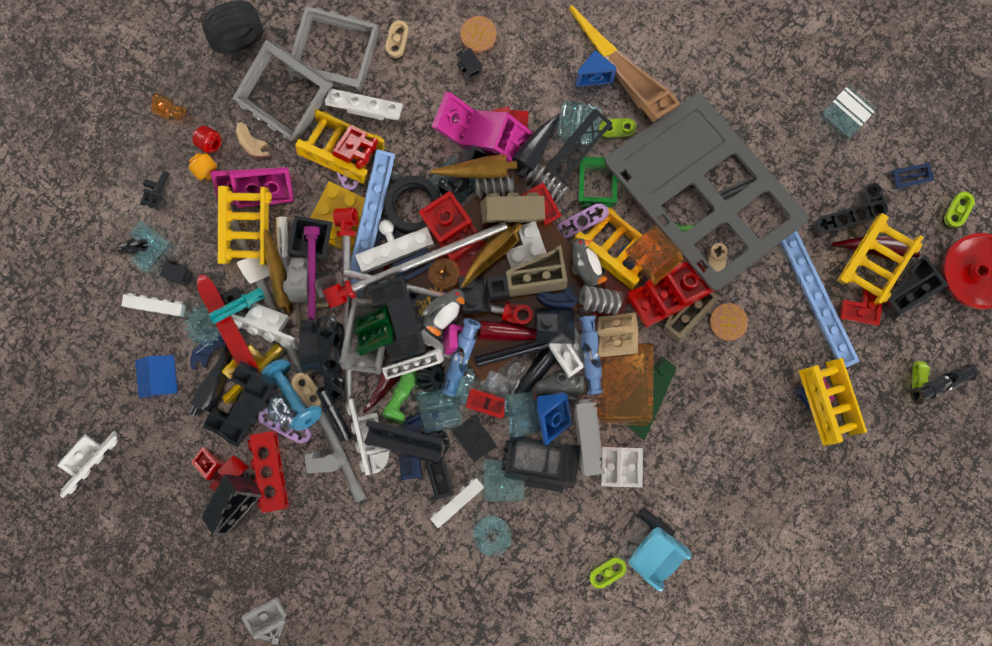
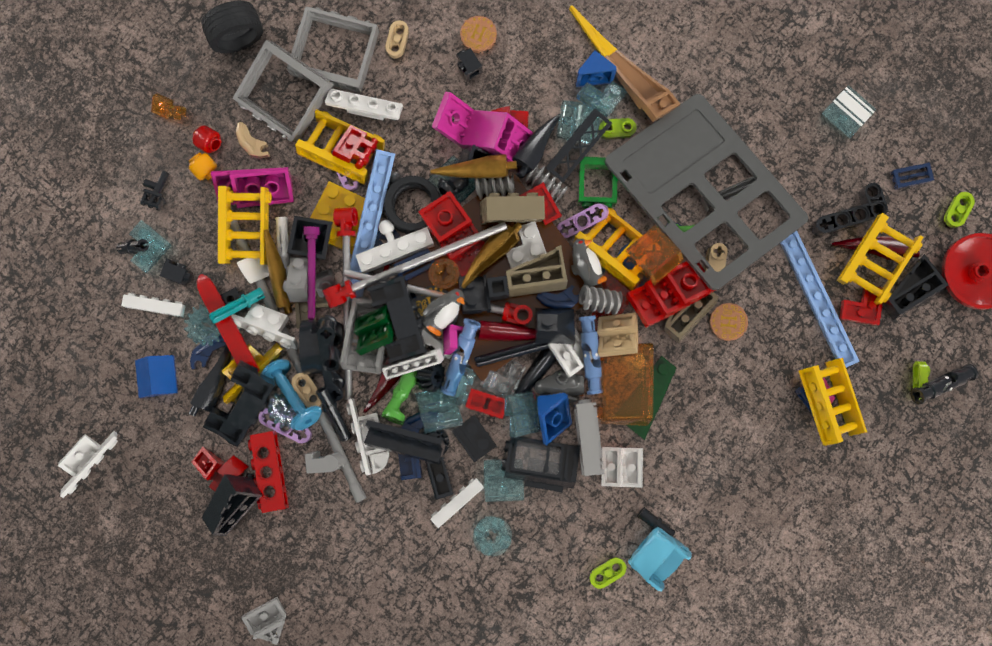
(603, 101): none -> clear light blue plate

